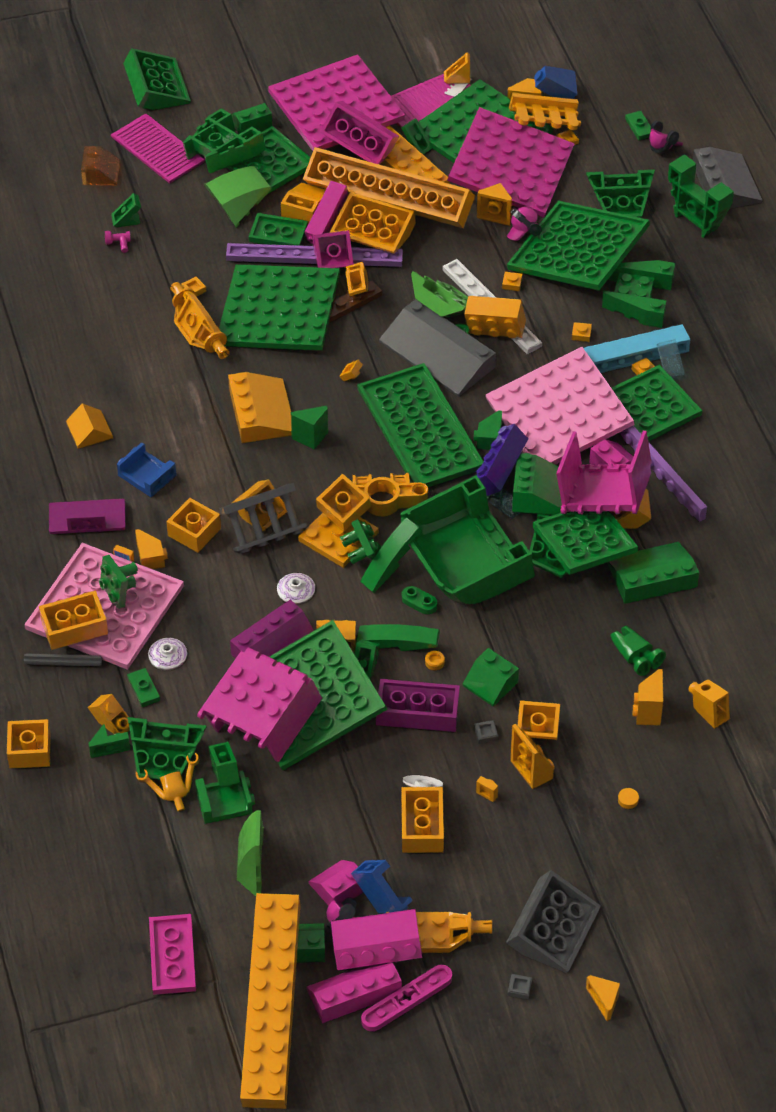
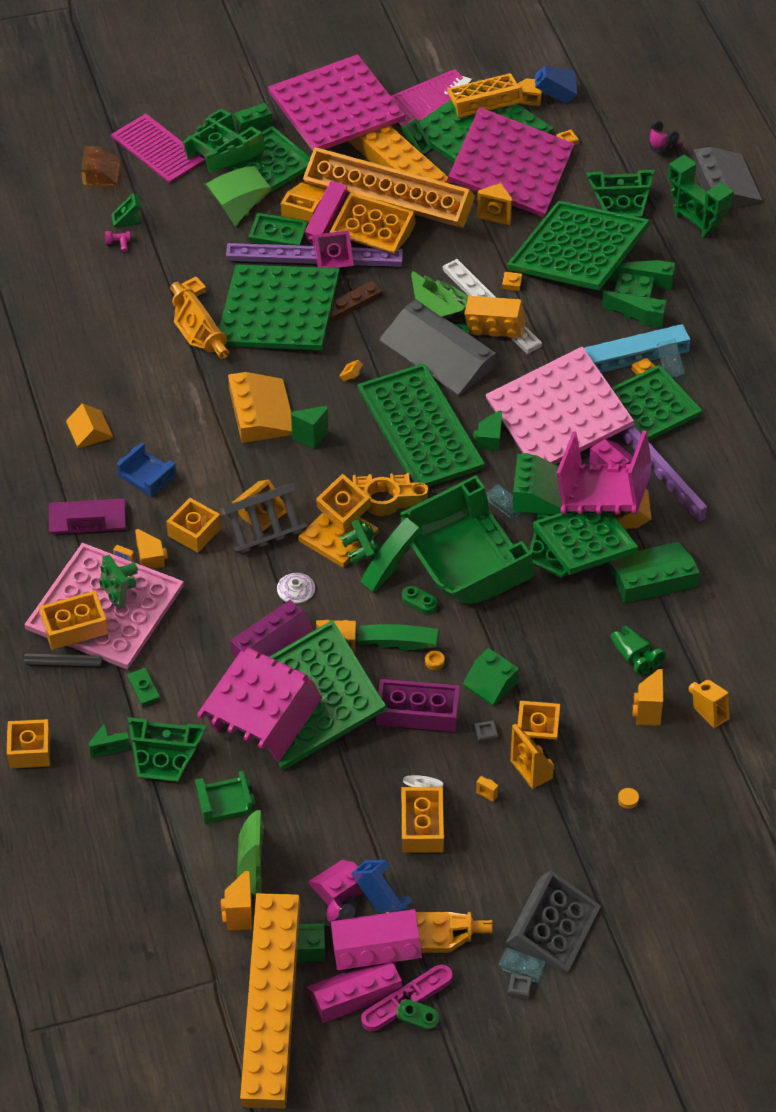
(109, 712): light orange slope -> none
(155, 80): green slope -> none
(168, 659): dish -> none
(172, 954): dark pink plate -> none
(173, 784): light orange piece -> none
(224, 764): green brick -> none
(237, 905): none -> light orange slope
(357, 278): light orange slope -> none
(359, 133): dark pink slope -> none
(367, 655): green slope -> none
(418, 1015): none -> green plate
(459, 71): light orange slope -> none
(491, 99): none -> light orange fence
(501, 458): dark purple slope -> none
(522, 964): none -> clear light blue plate
(523, 220): dark pink cap -> none
(542, 105): light orange fence -> none
(581, 332): light orange plate -> none
(604, 994): light orange slope -> none
(638, 124): green plate -> none

